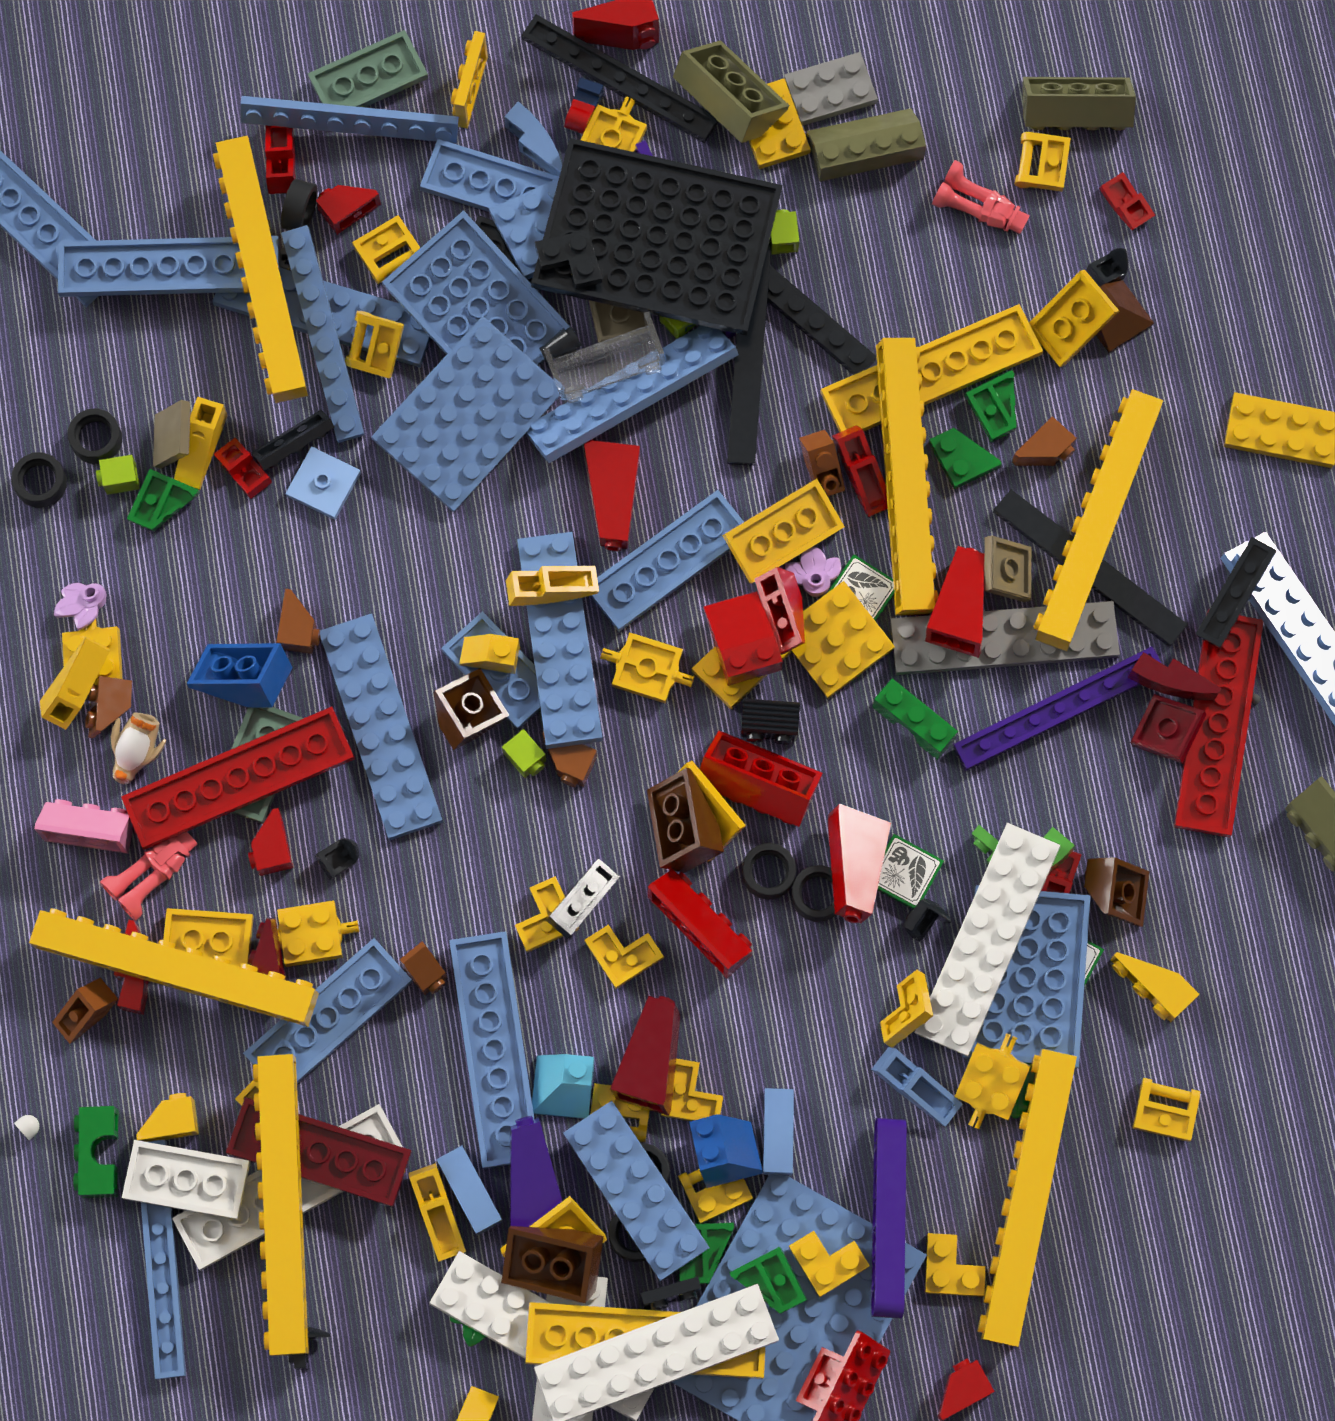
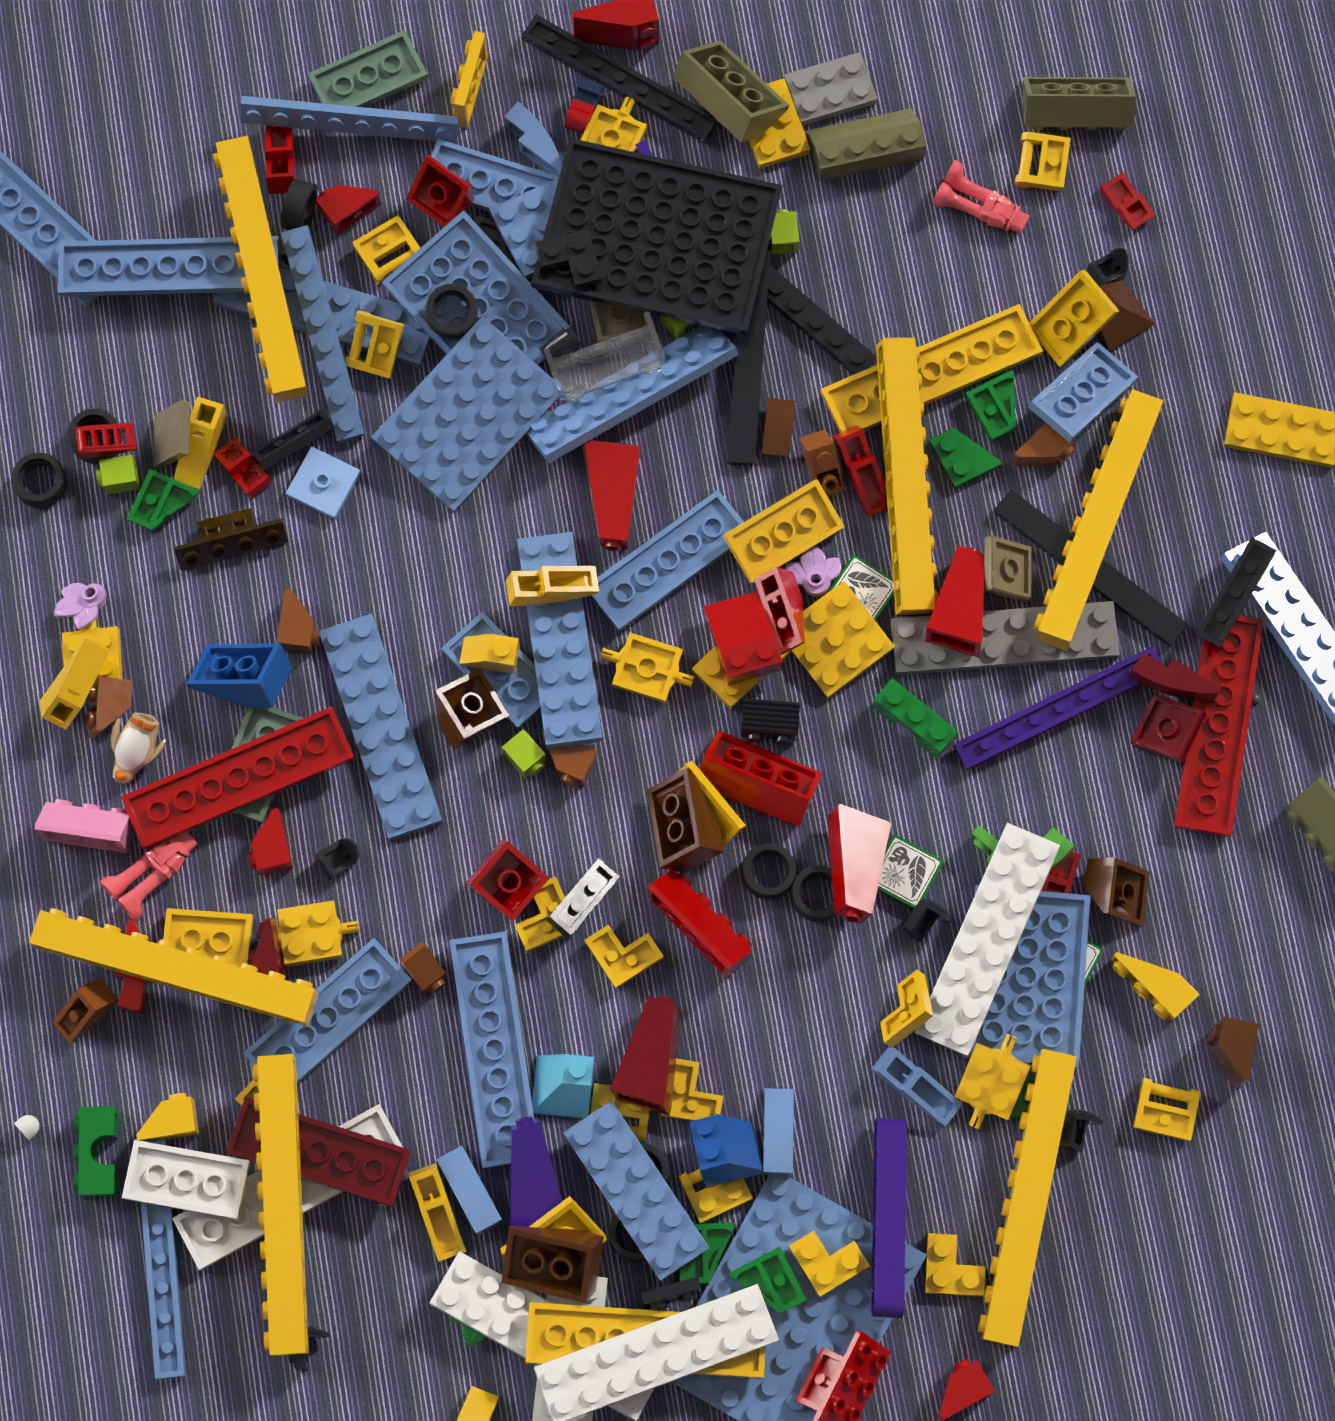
(98, 430): none -> red slope
(229, 537): none -> dark brown bracket
(439, 192): none -> red slope
(449, 290): none -> black tyre
(507, 880): none -> red slope
(778, 427): none -> reddish brown slope
(1075, 1127): none -> black plate
(1083, 392): none -> medium blue plate
(1233, 1048): none -> reddish brown slope

